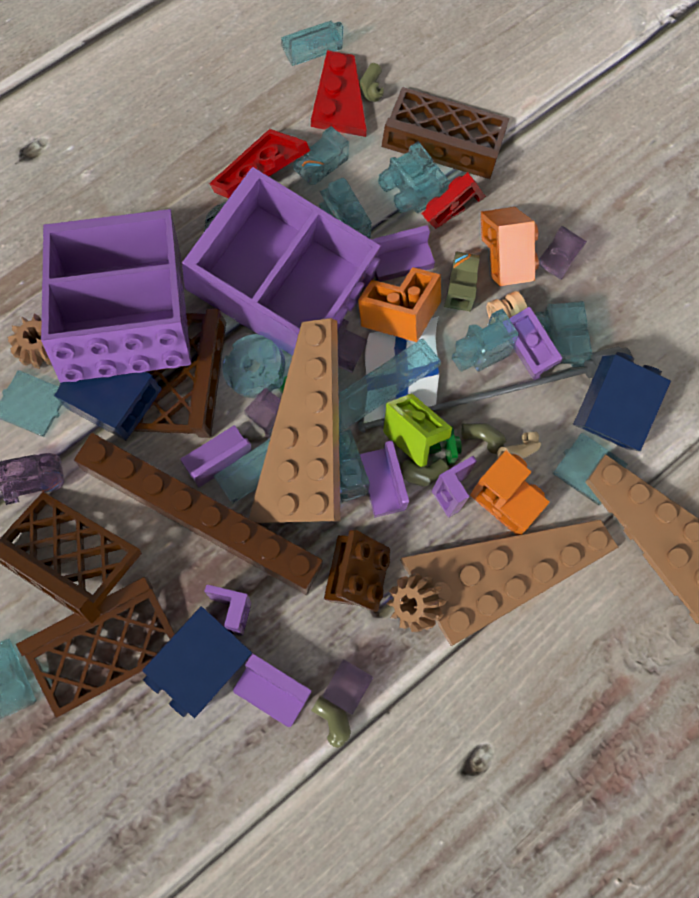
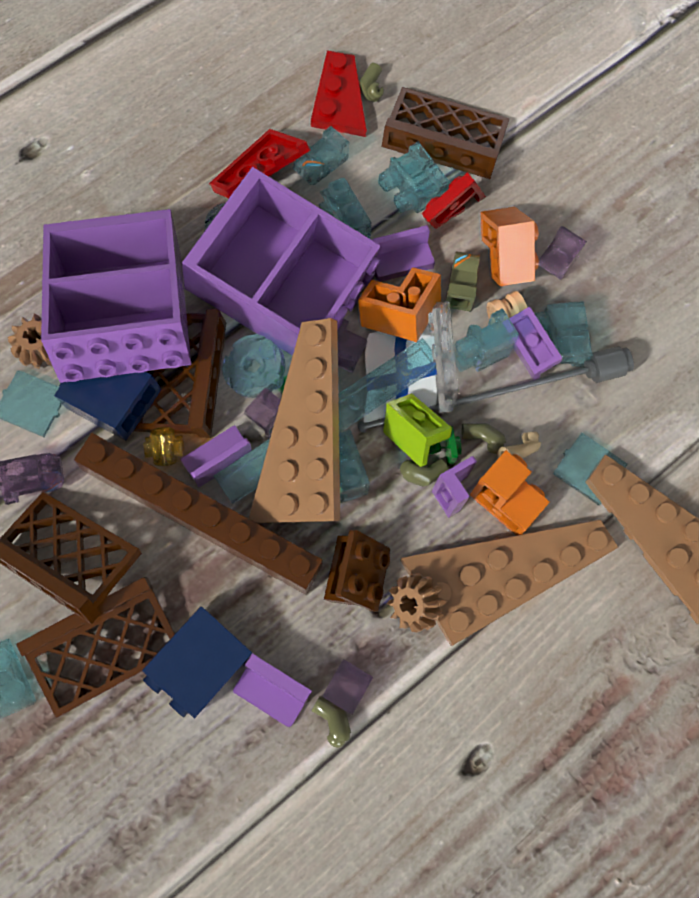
(163, 446): none -> clear yellow gear
(238, 609): medium lavender panel -> none
(313, 42): clear light blue panel -> none
(387, 486): medium lavender panel -> none
(444, 356): none -> clear wing
(622, 401): dark blue brick -> none

